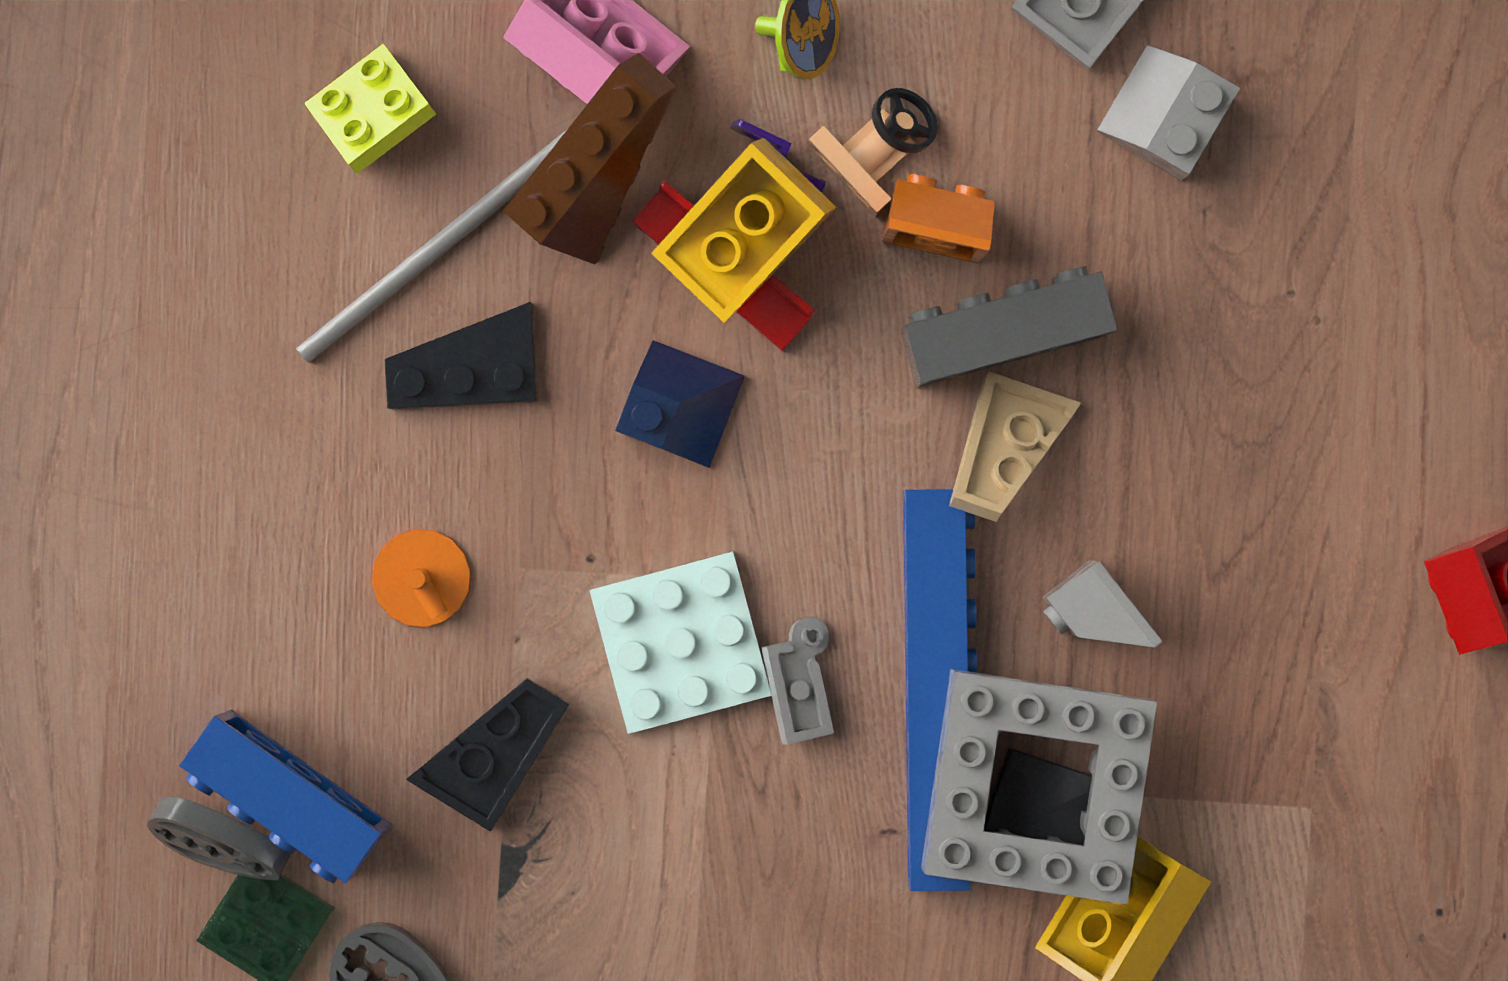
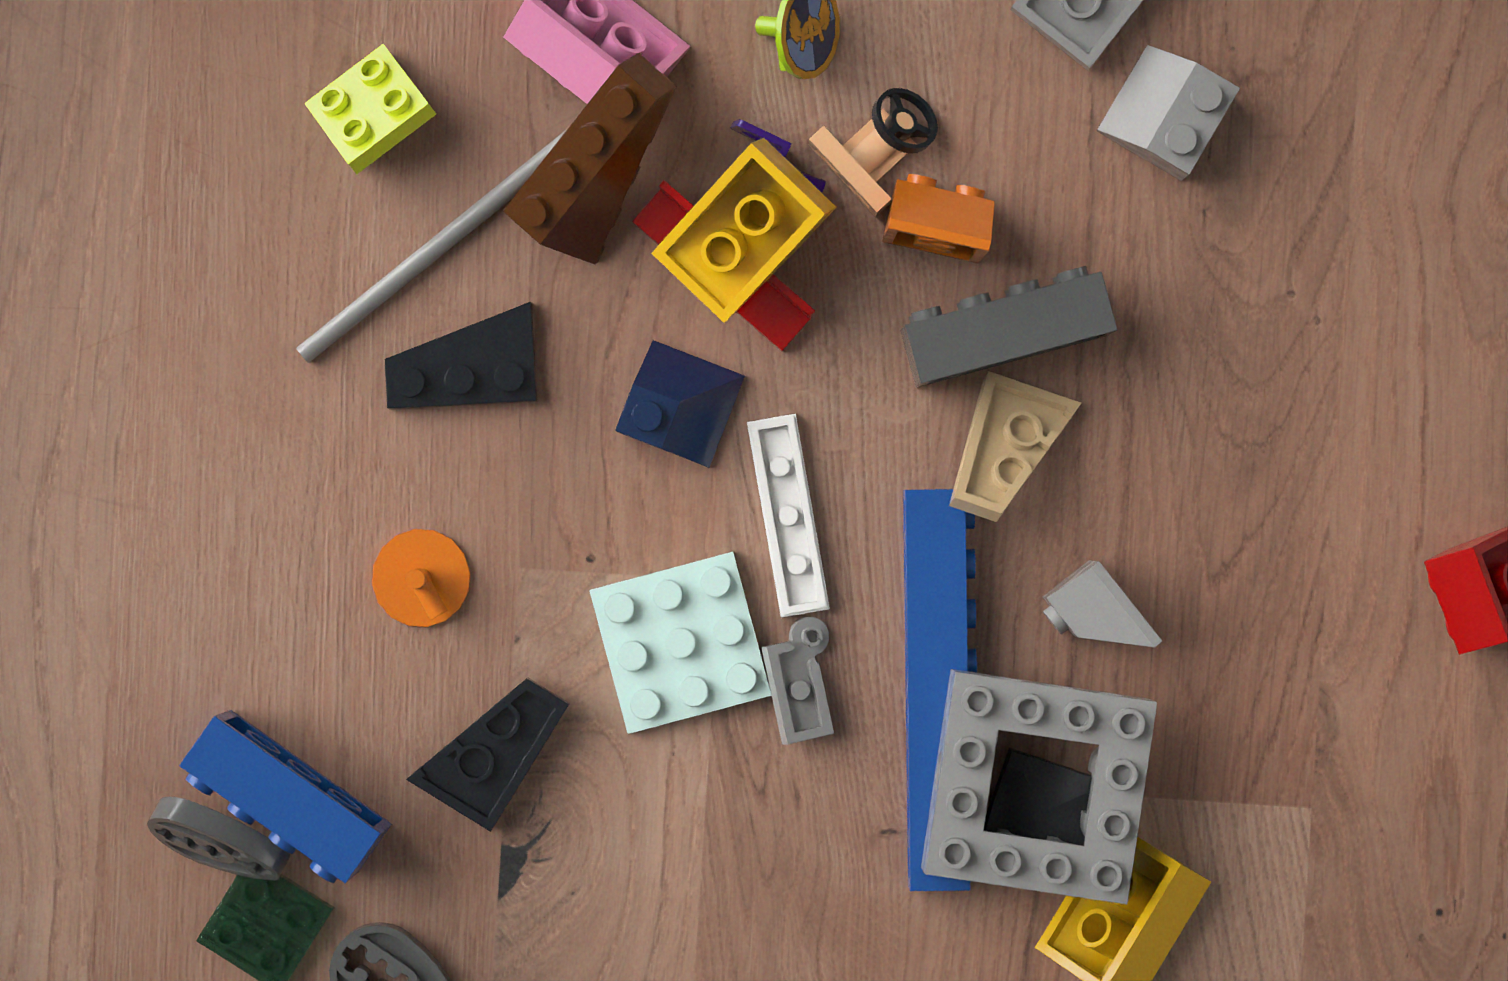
(788, 515): none -> white tile

